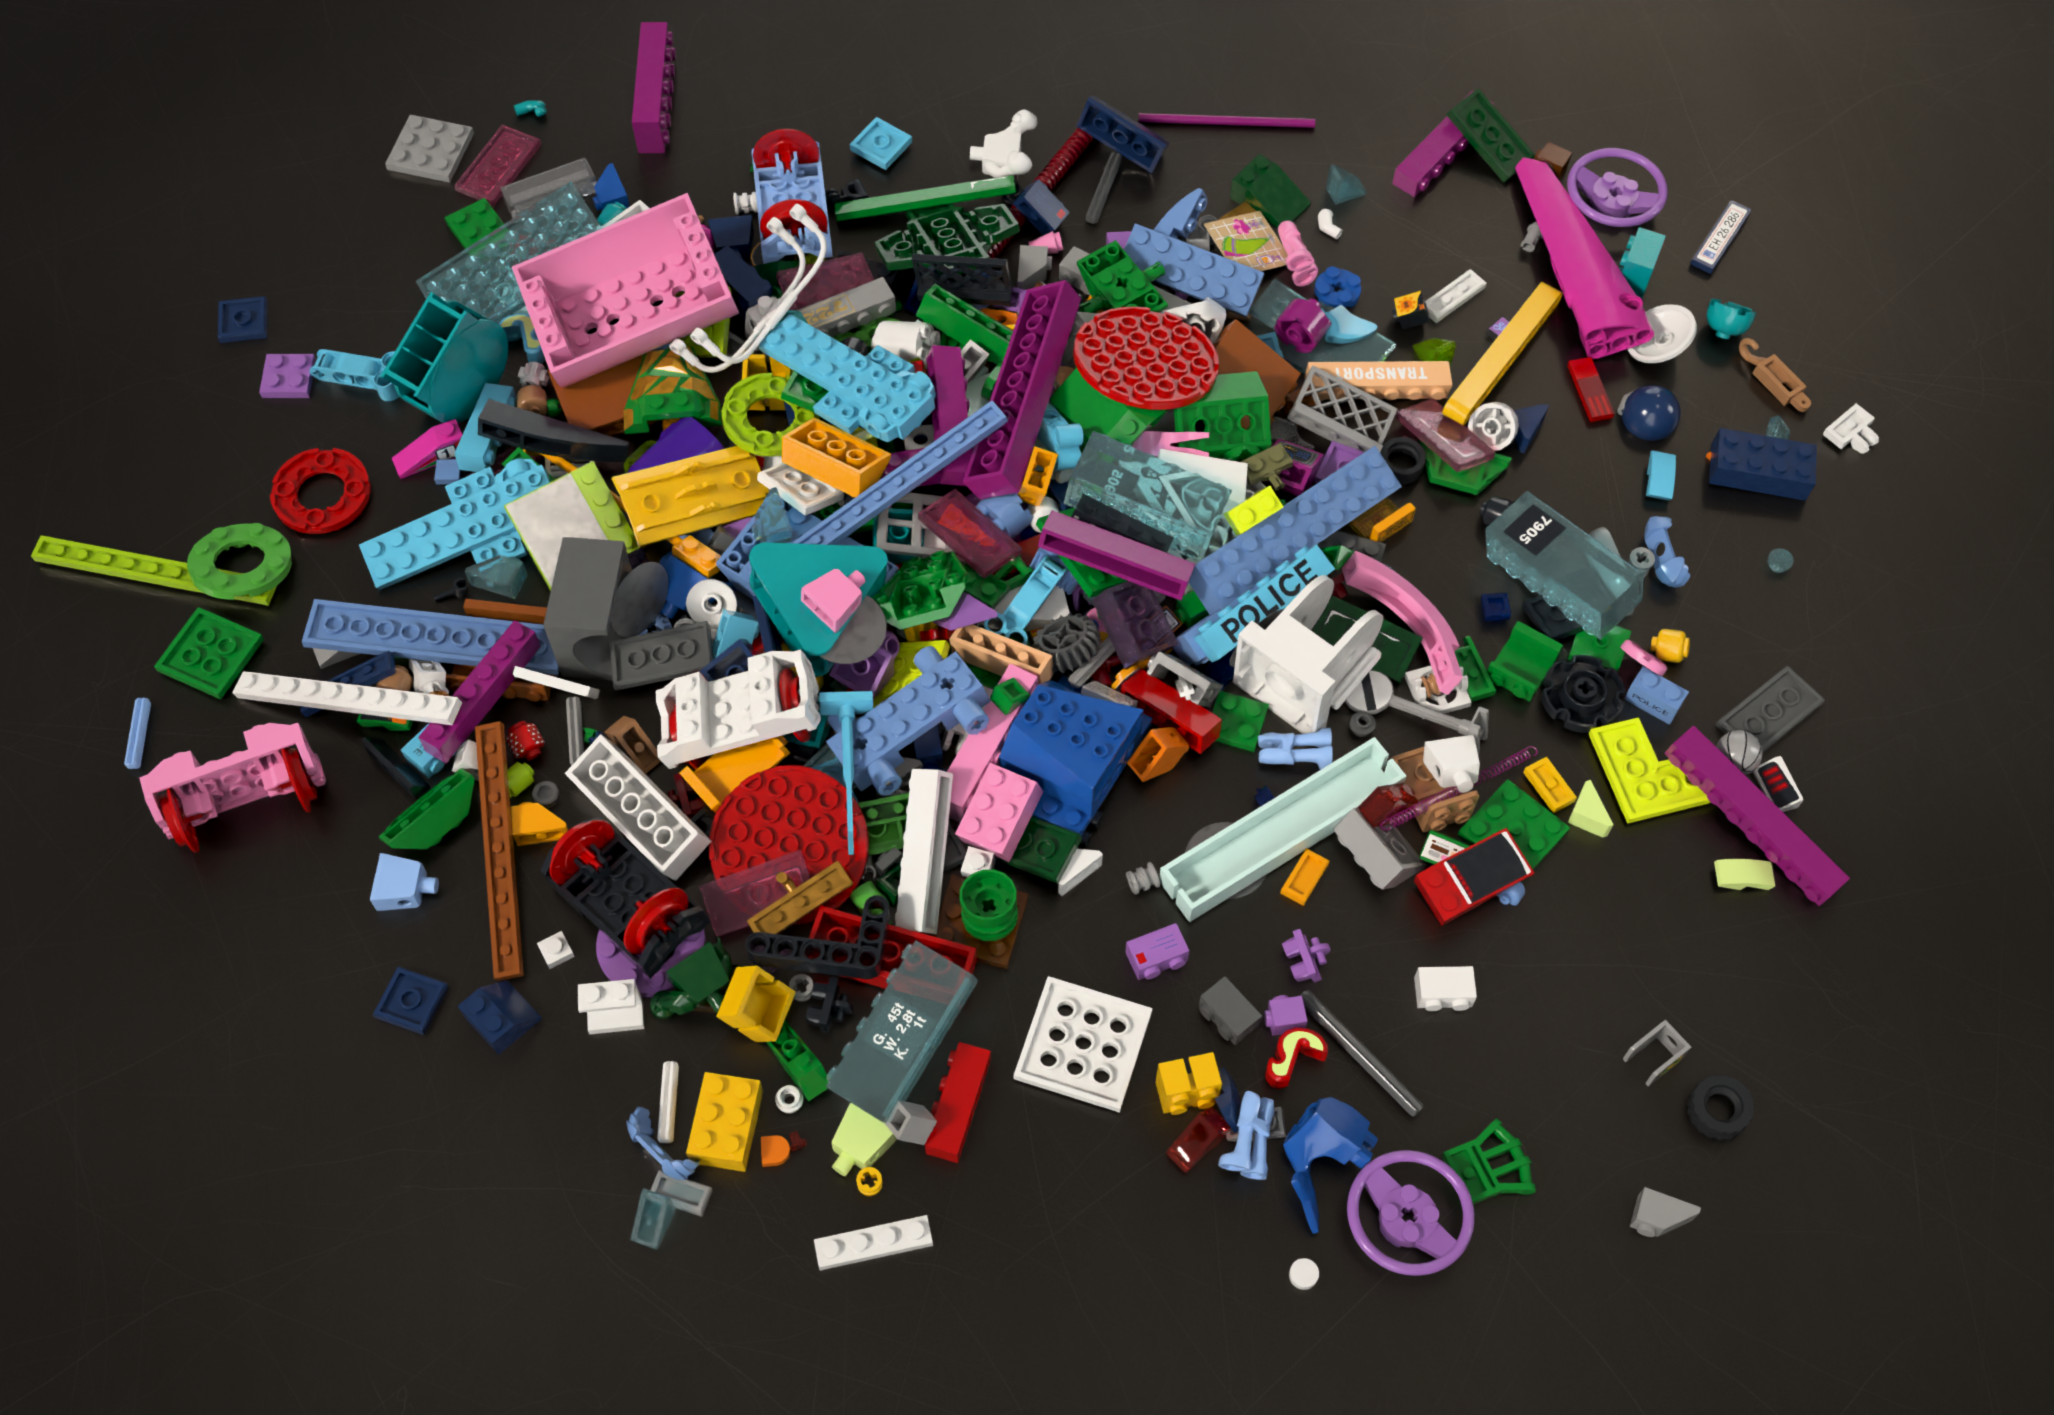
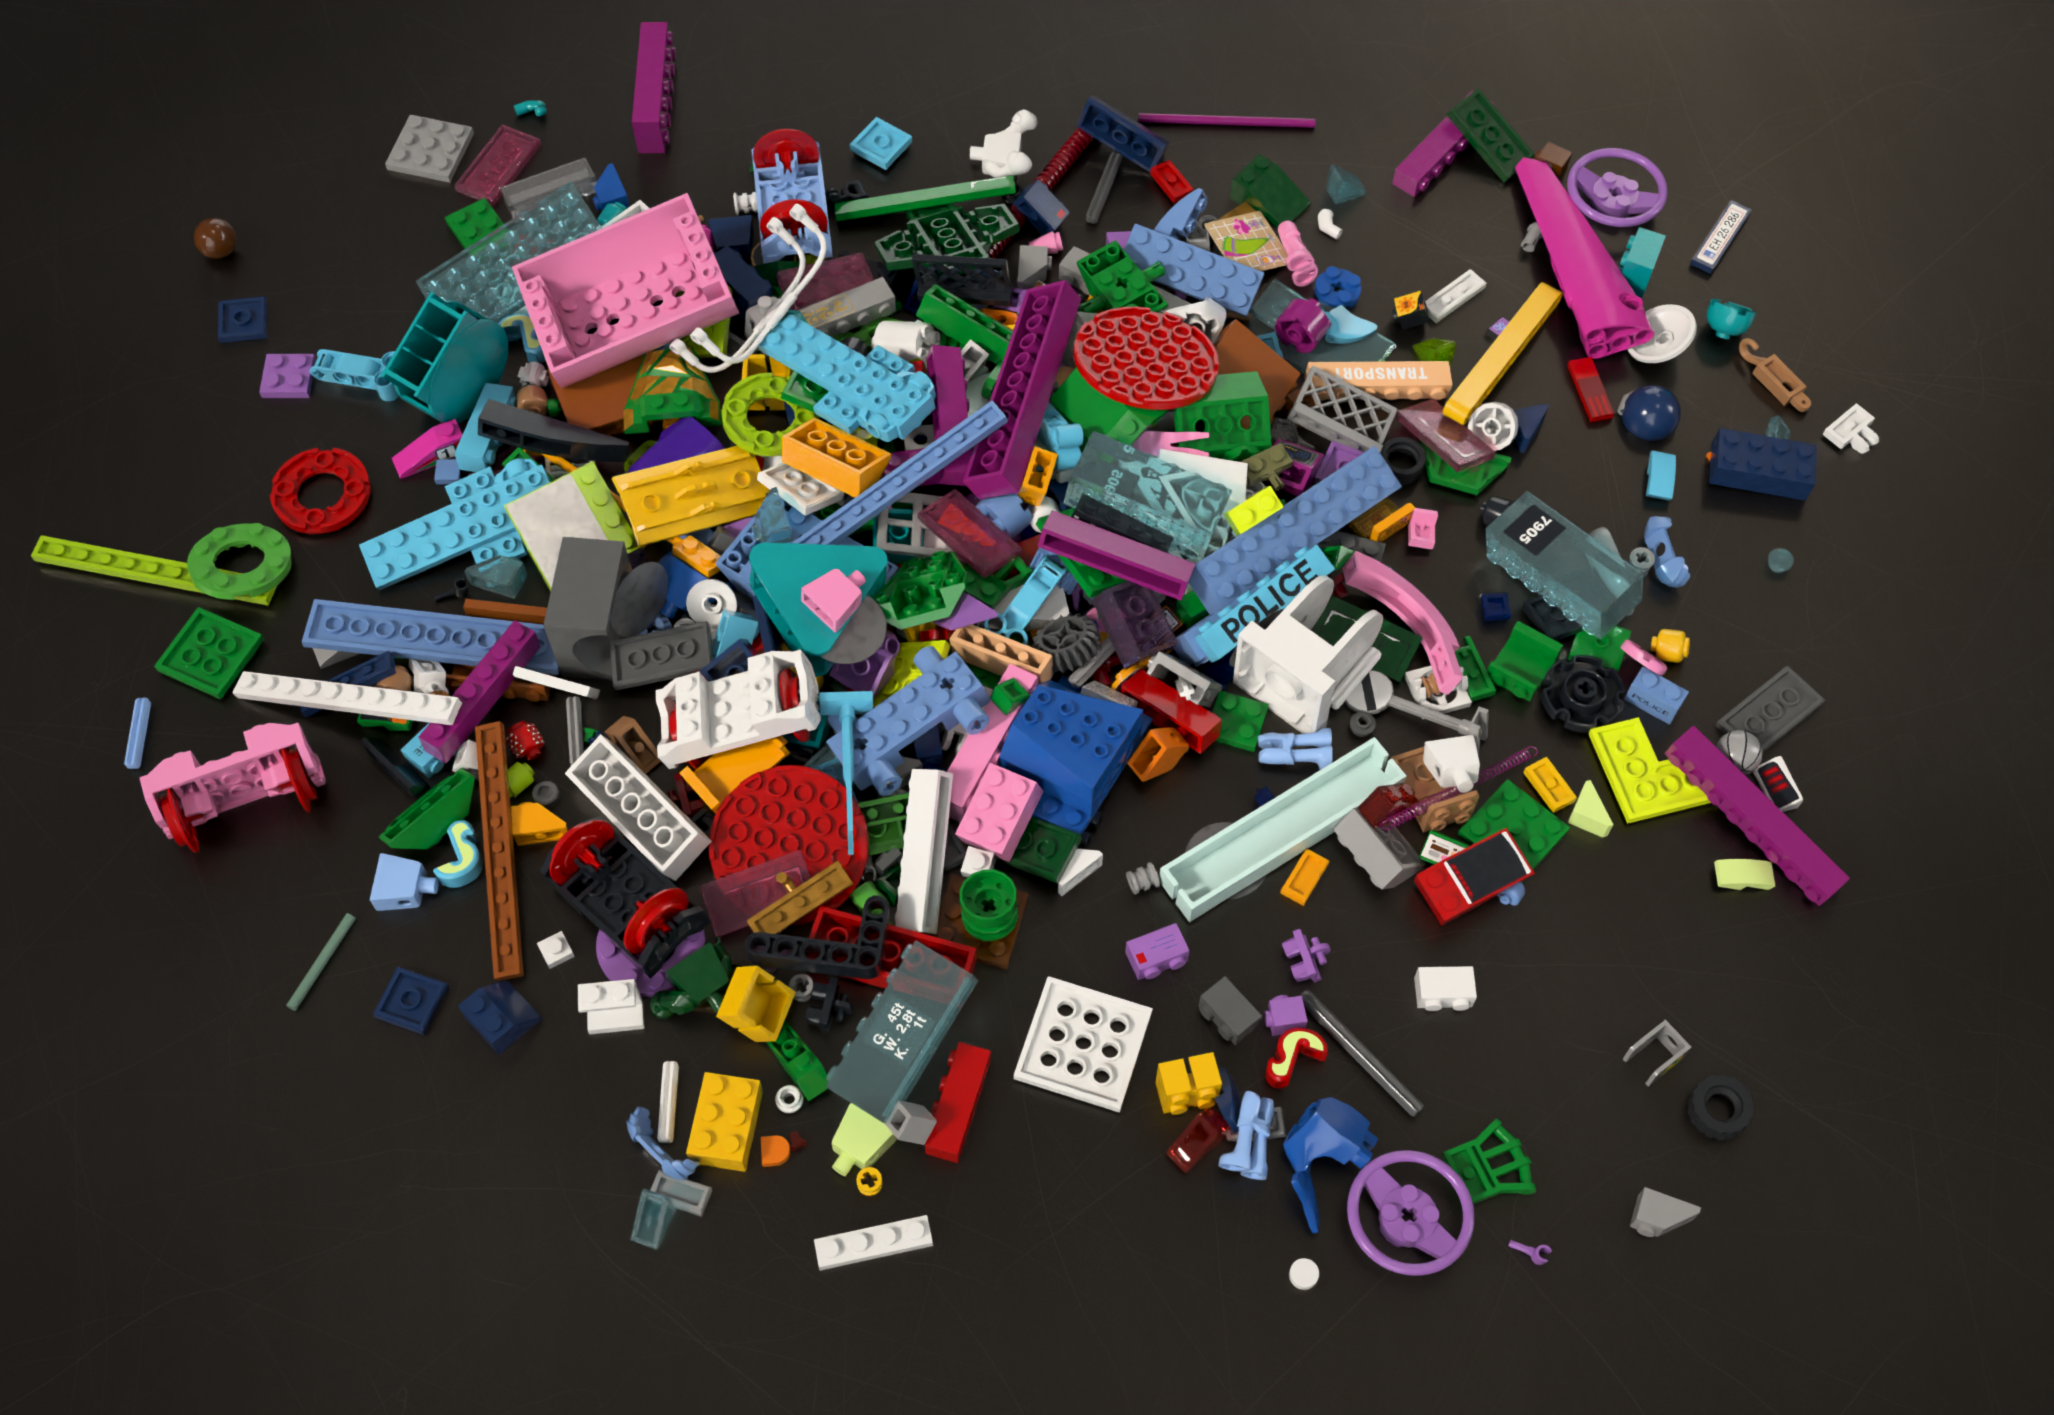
(215, 238): none -> reddish brown piece
(321, 962): none -> sand green bar
(469, 858): none -> medium azure animal
(1171, 181): none -> red plate
(1422, 528): none -> bright pink bracket
(1533, 1252): none -> medium lavender hand

